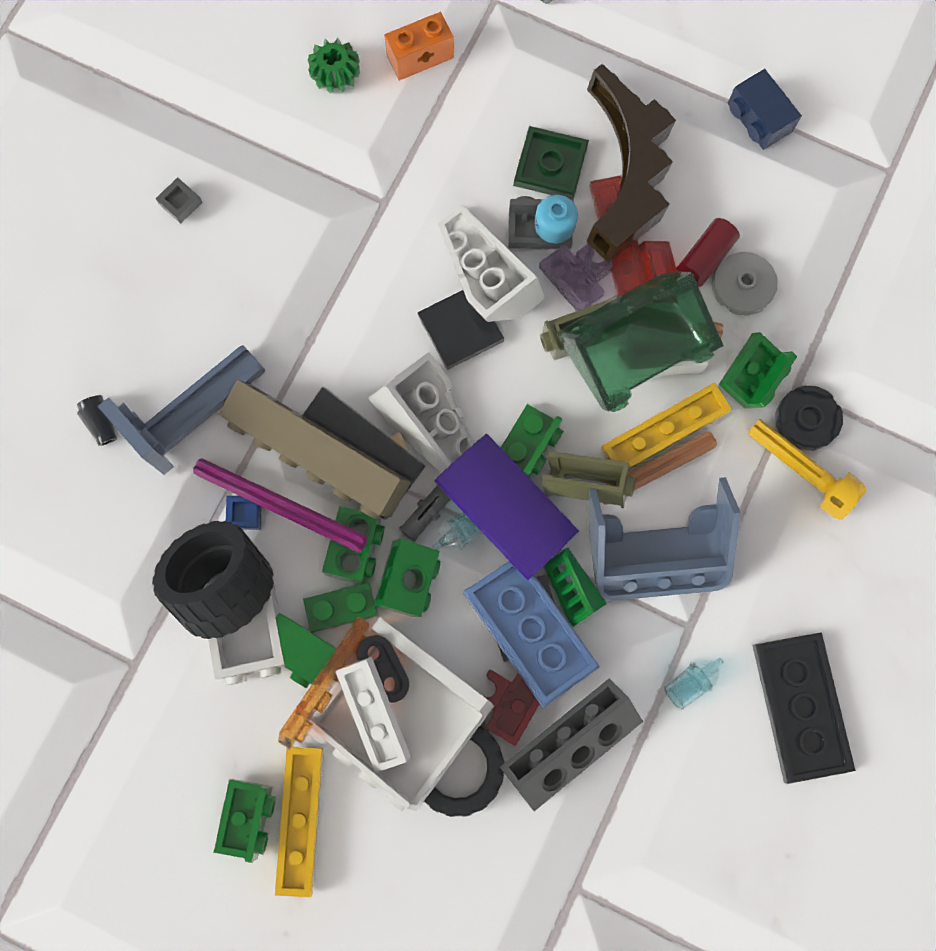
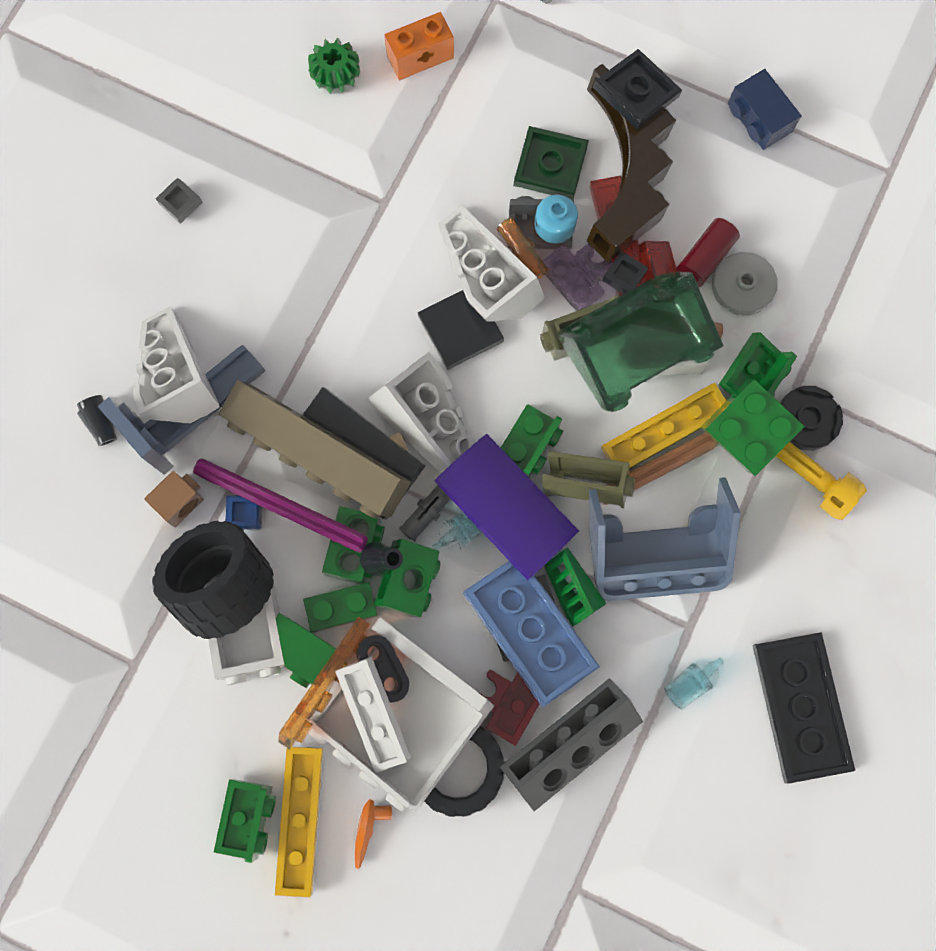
(169, 373): none -> white wedge
(175, 498): none -> medium nougat brick
(365, 827): none -> orange bar
(379, 558): none -> black cone
(522, 247): none -> clear orange pin
(625, 273): none -> black plate
(637, 88): none -> black tile
(752, 426): none -> green brick

